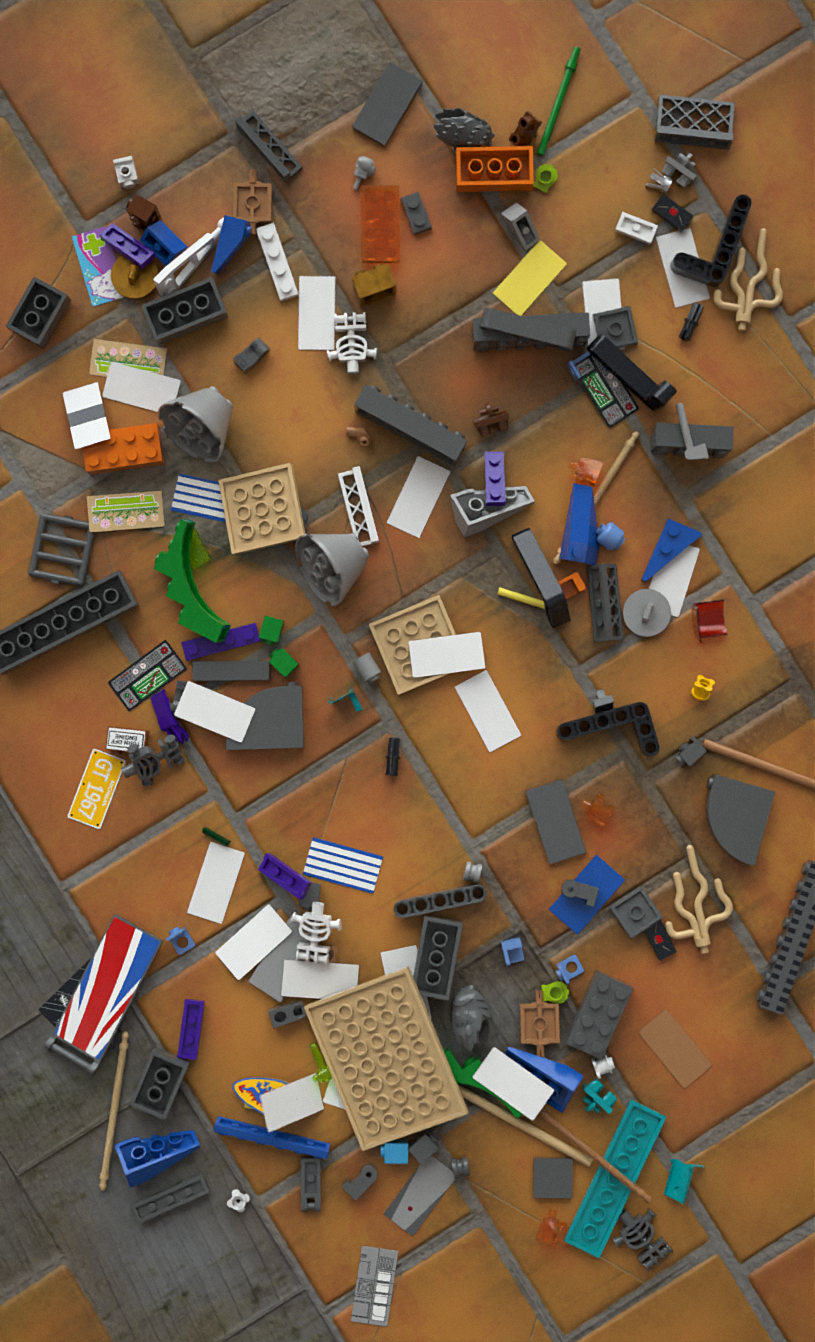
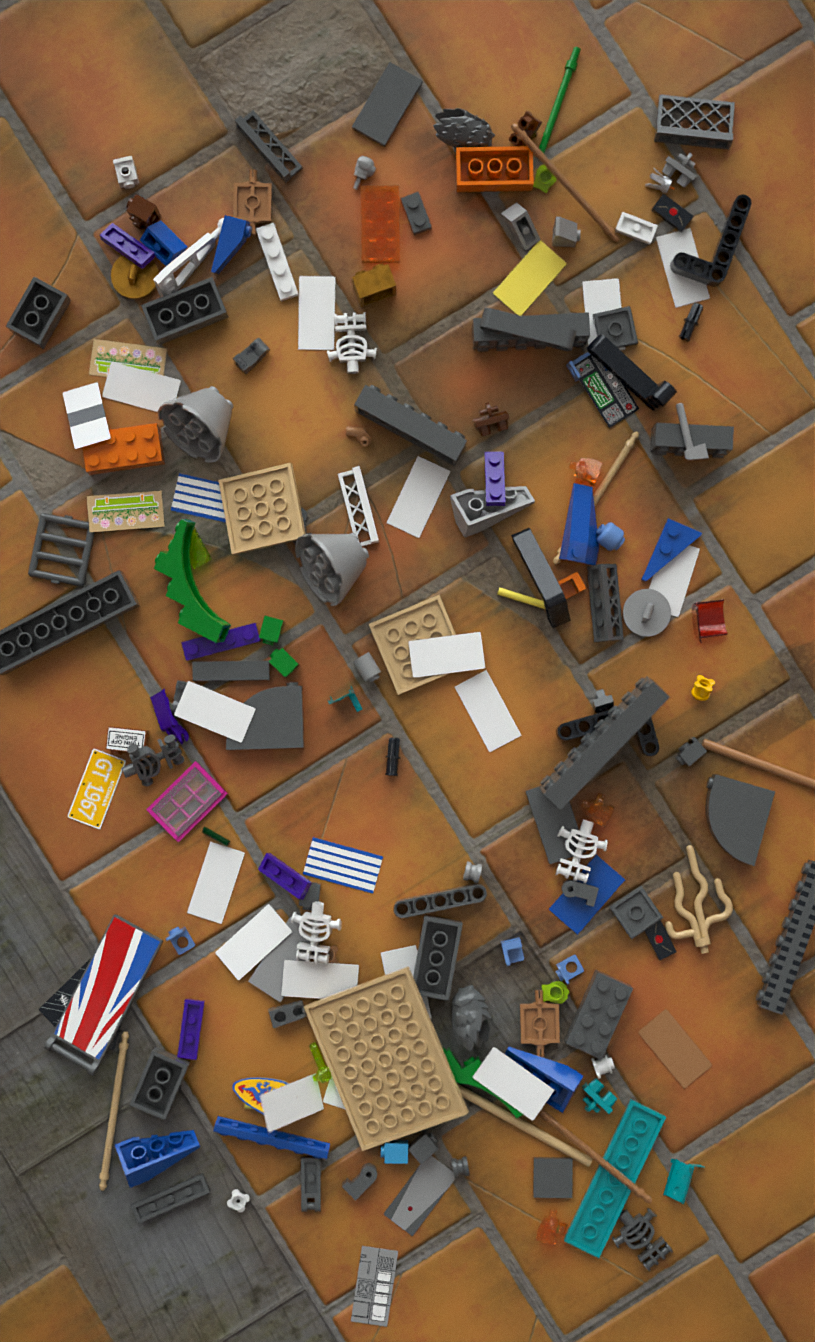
(96, 265): sticker -> none
(147, 675): sticker -> none
(187, 801): none -> clear piece
(565, 233): none -> light grey slope
(584, 832): none -> white piece
(603, 742): none -> dark grey brick
(608, 230): none -> medium nougat hose
(745, 306): tan plant -> none

